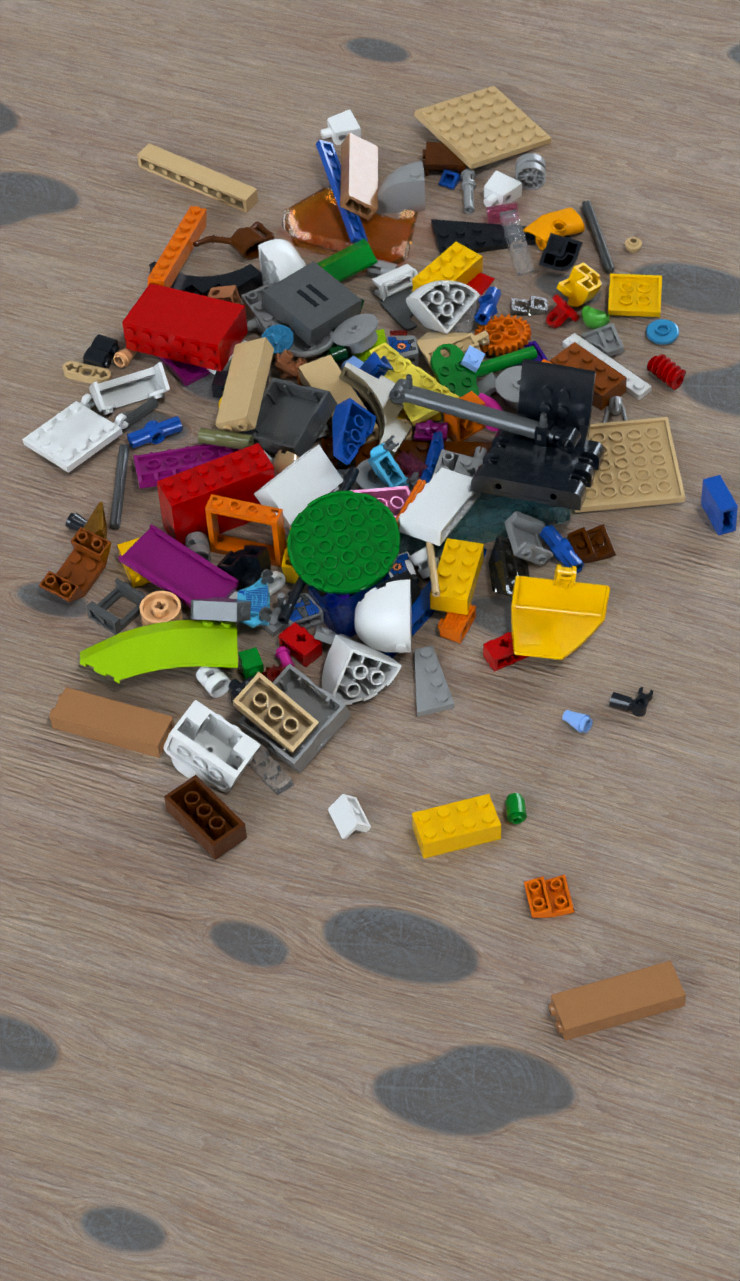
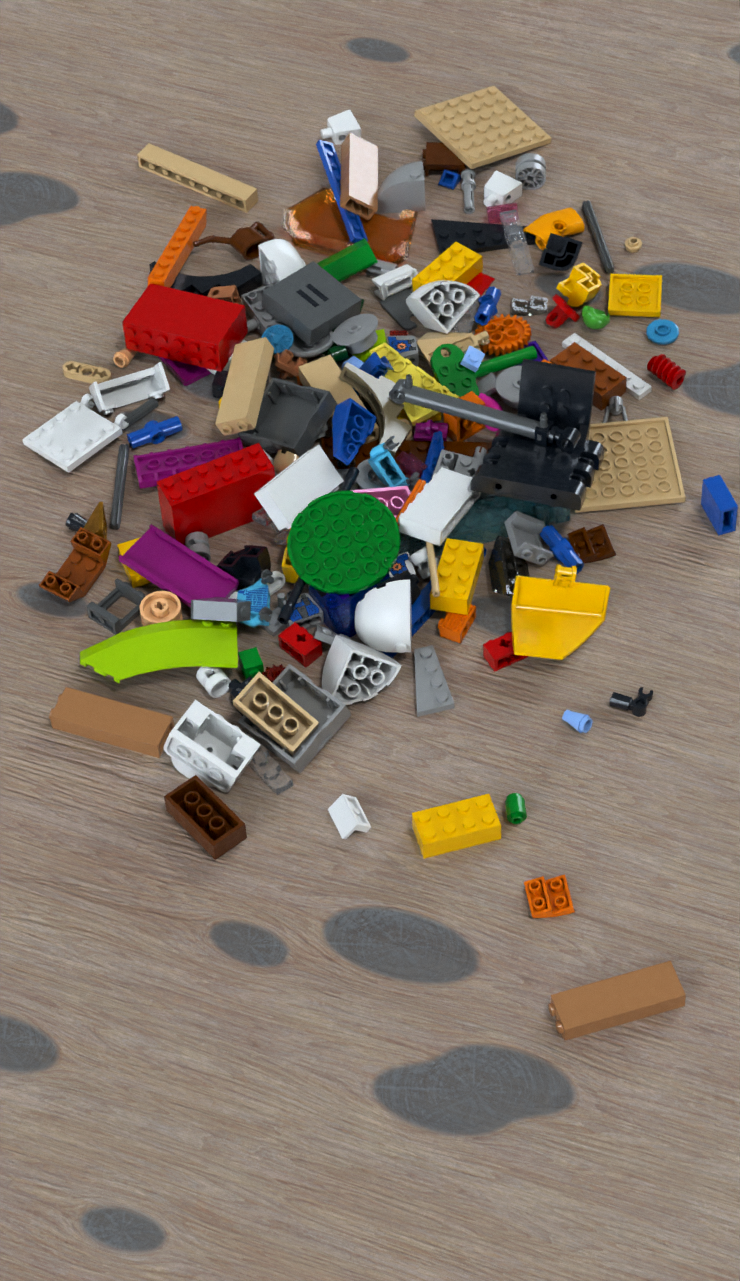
(101, 351): black brick -> none
(224, 439): olive axle -> none
(249, 512): orange window -> none
(282, 654): dark pink pin -> none
(605, 339): light grey wing -> none

